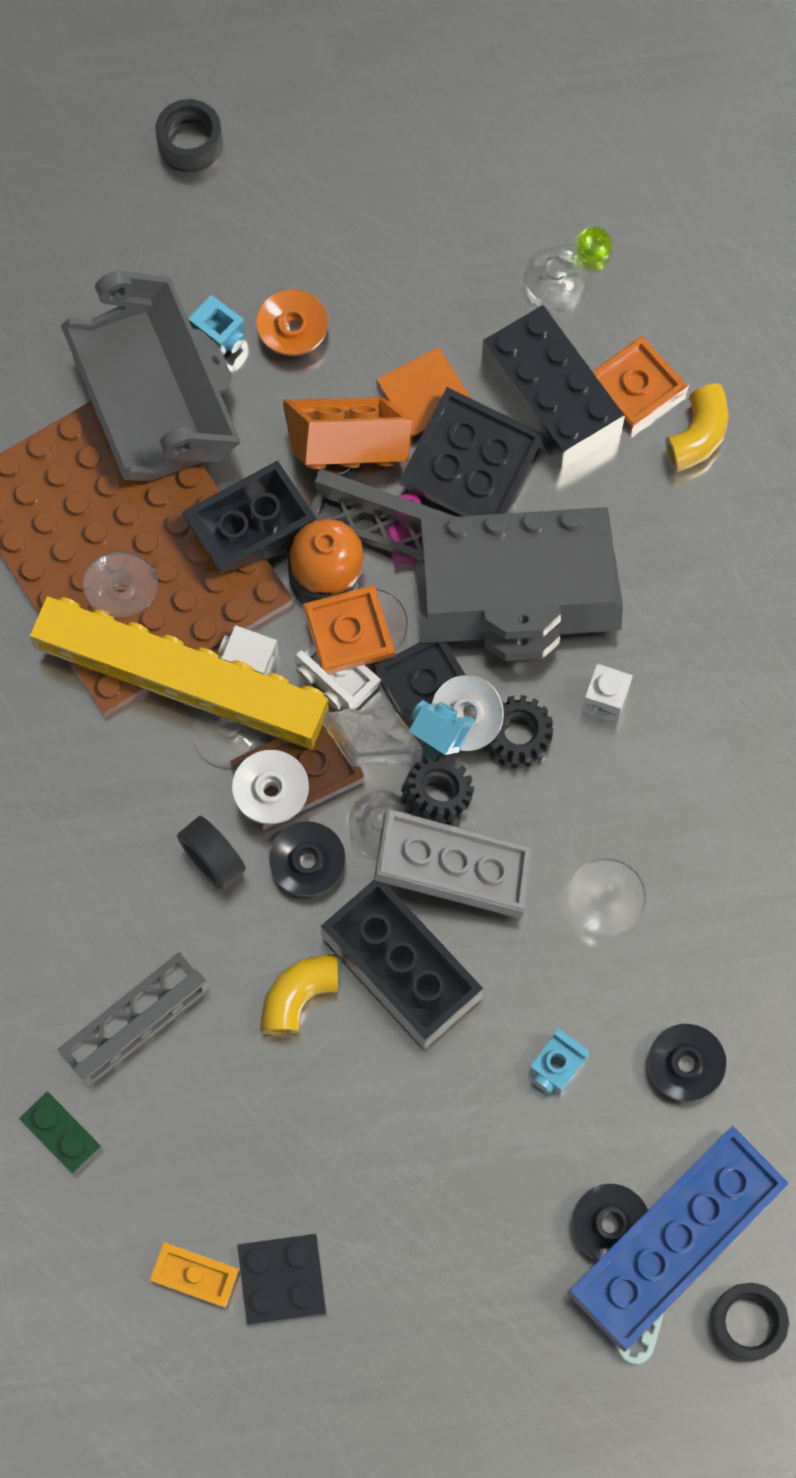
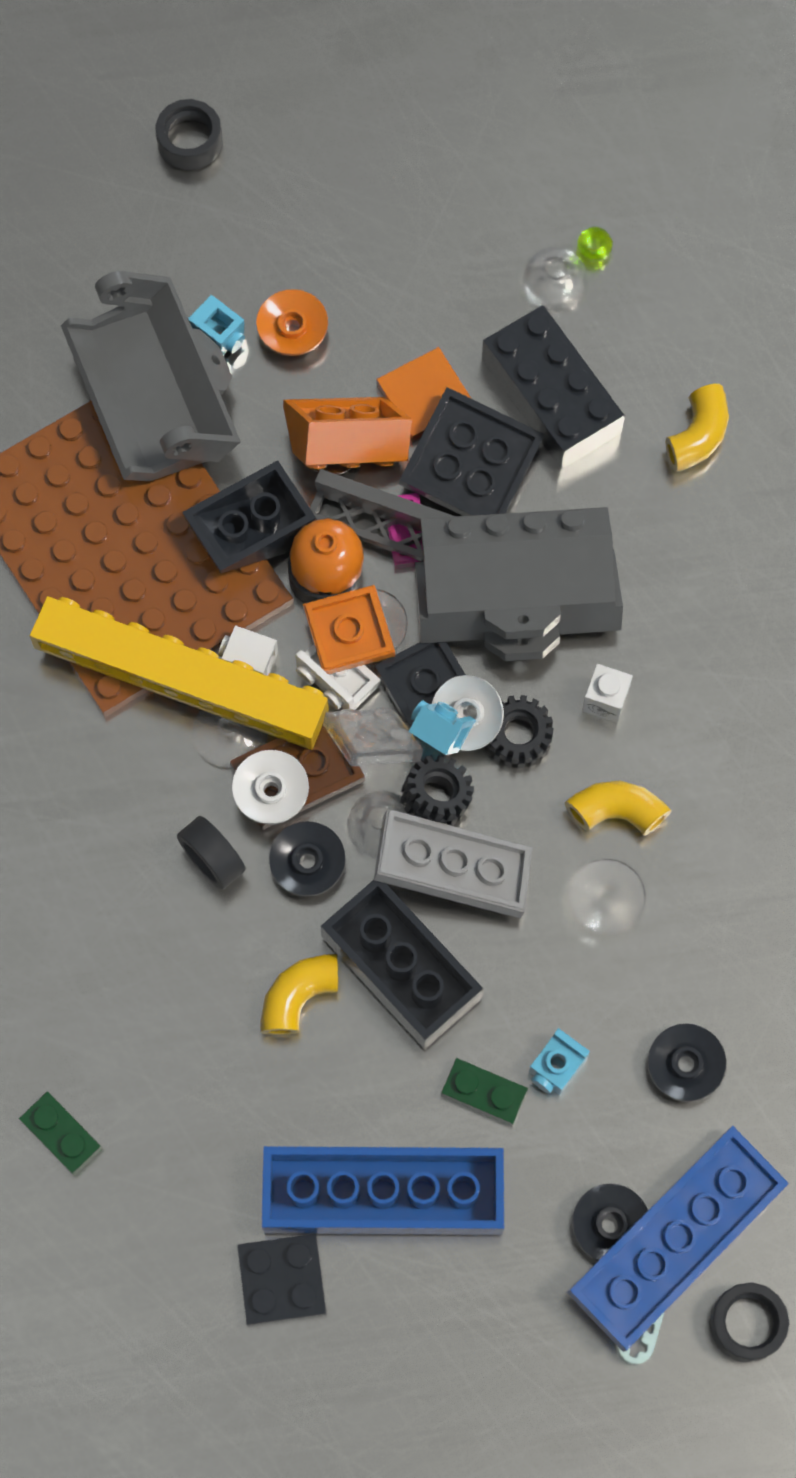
(117, 572): clear dish -> none
(139, 1026): dark grey fence -> none
(194, 1275): light orange plate -> none
(383, 1190): none -> blue brick
(484, 1091): none -> dark green plate
(619, 801): none -> yellow cylinder
(640, 382): orange tile -> none

